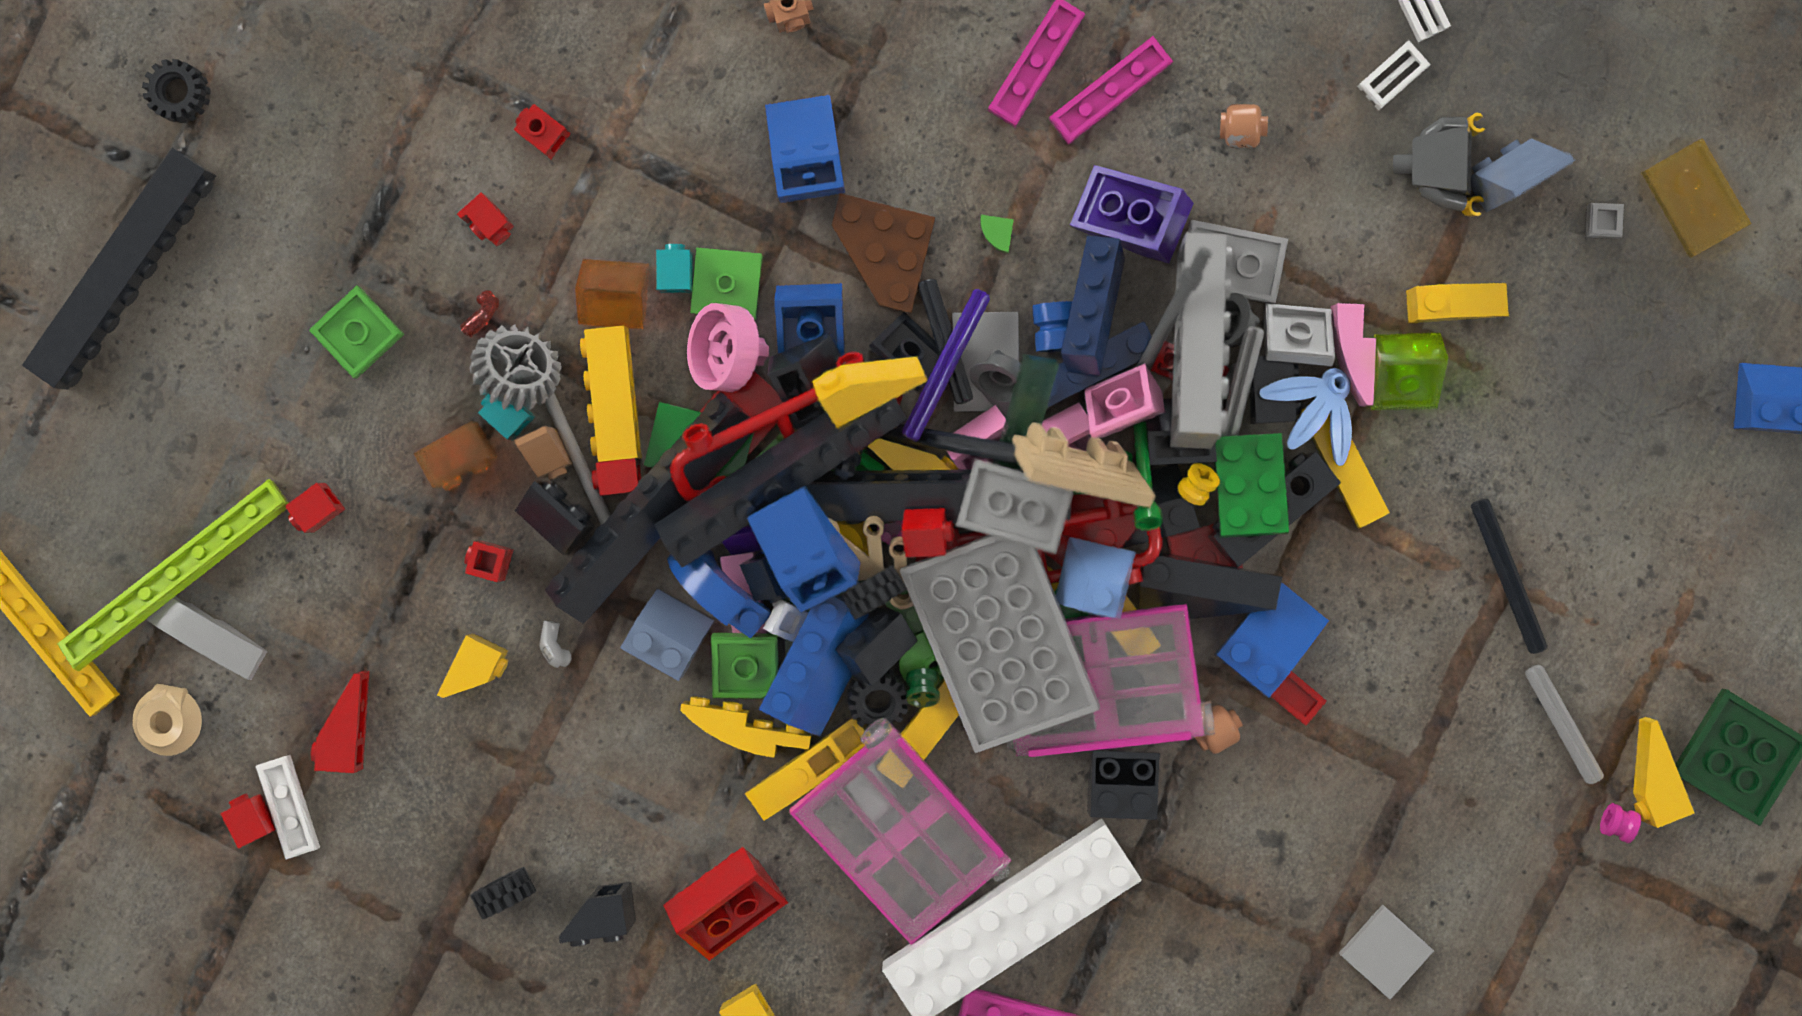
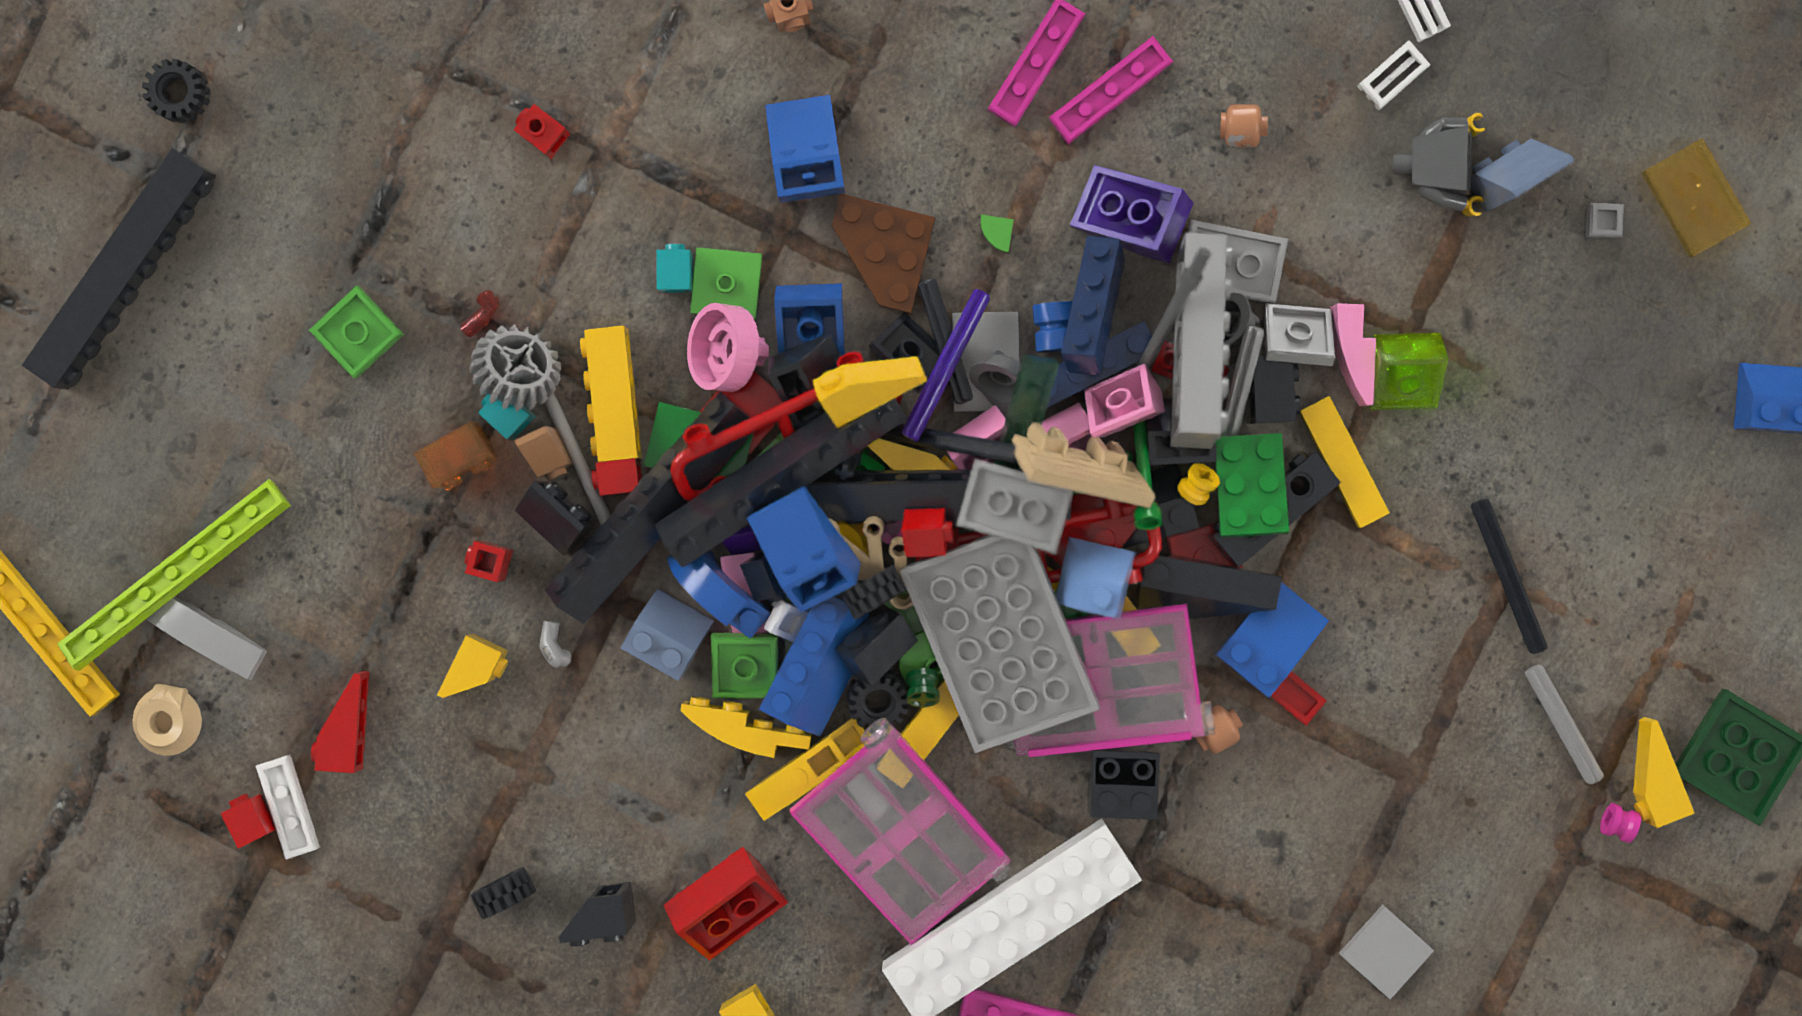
(314, 508): red brick -> none
(486, 219): red brick -> none
(612, 293): clear orange slope -> none
(1327, 400): light blue plant -> none
(1456, 302): yellow slope -> none

